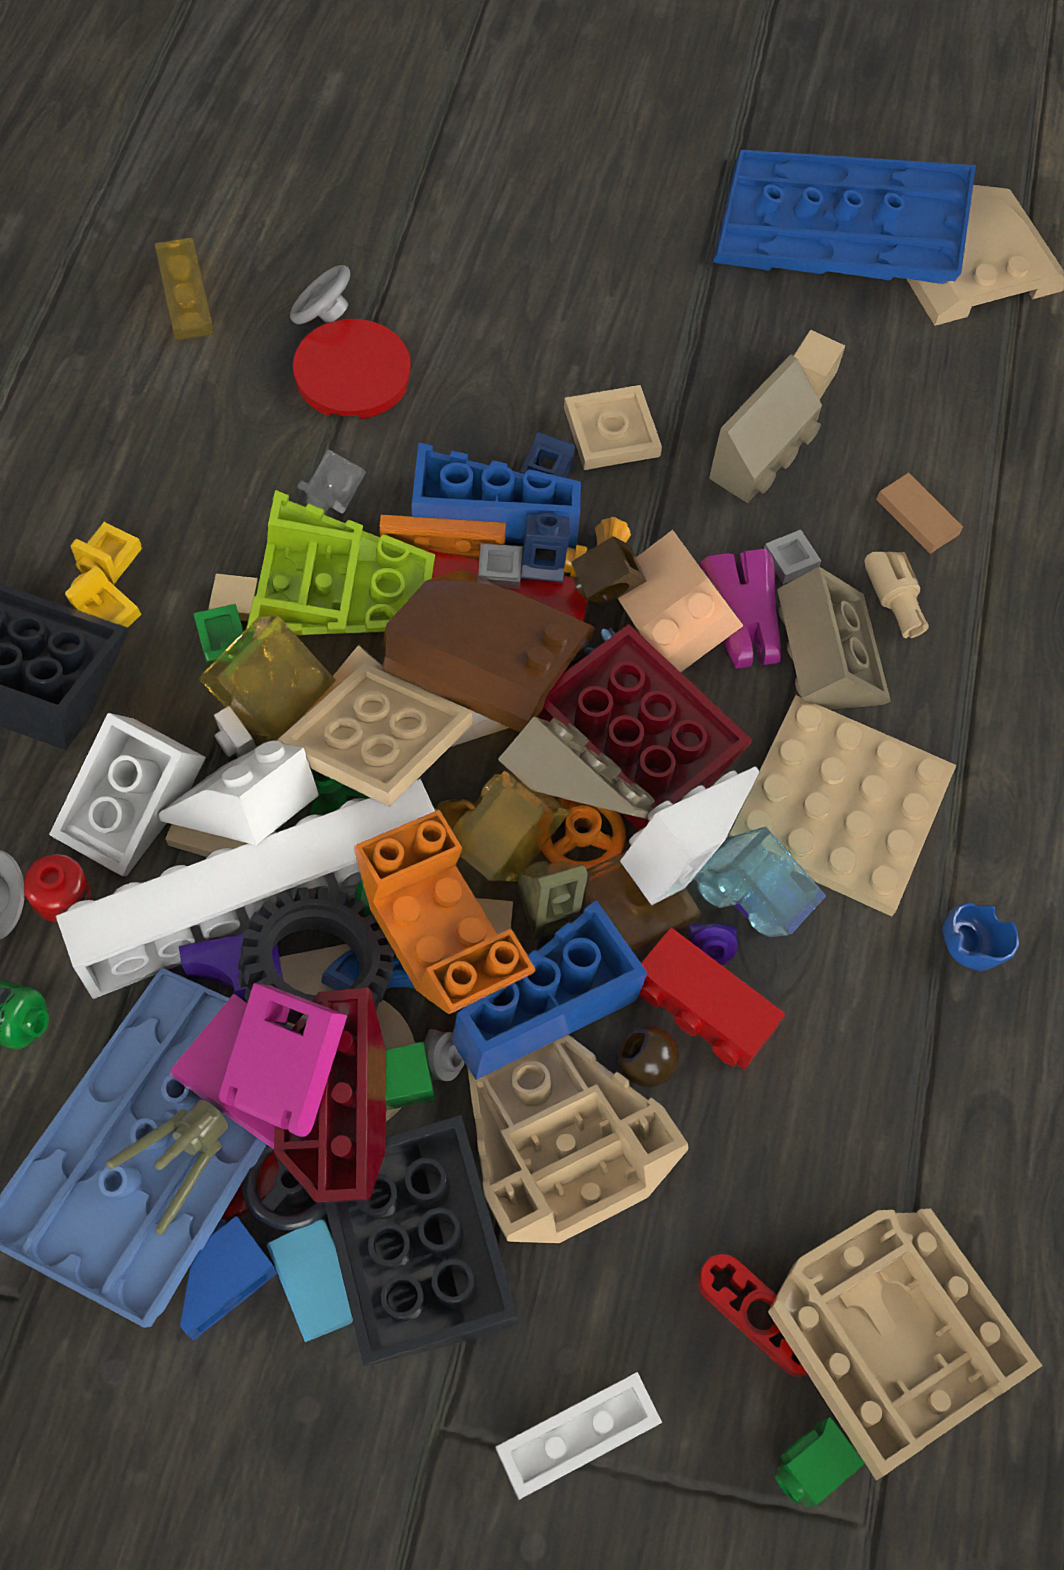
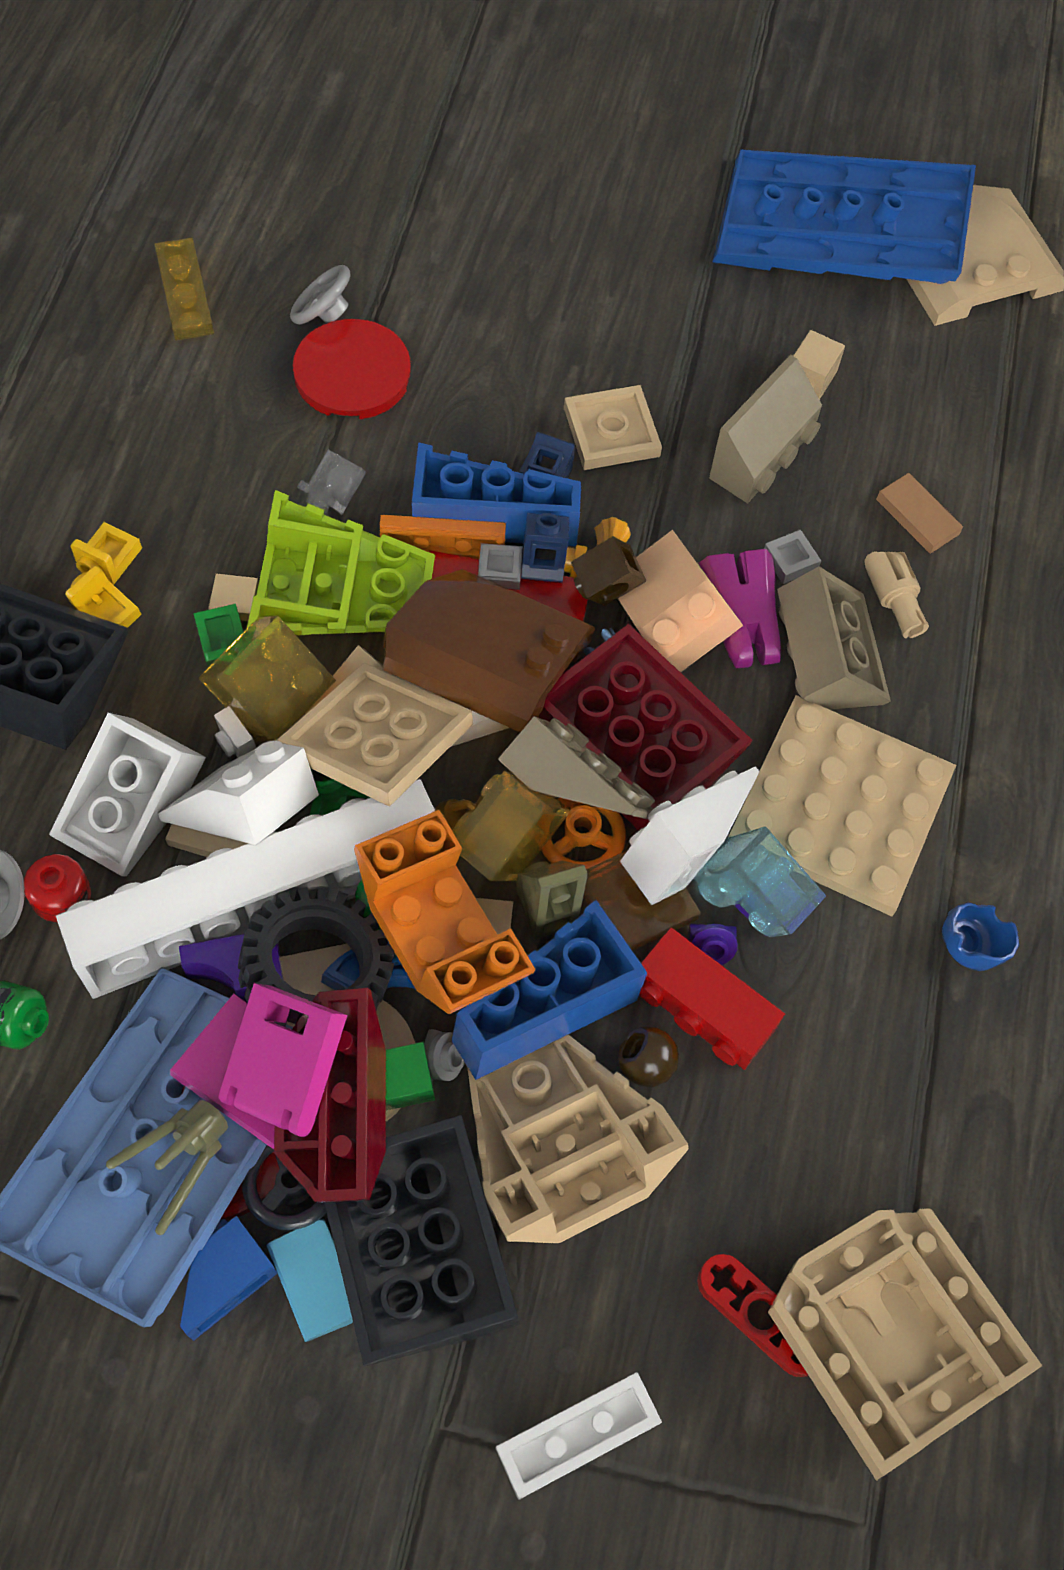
(817, 1464): green window -> none

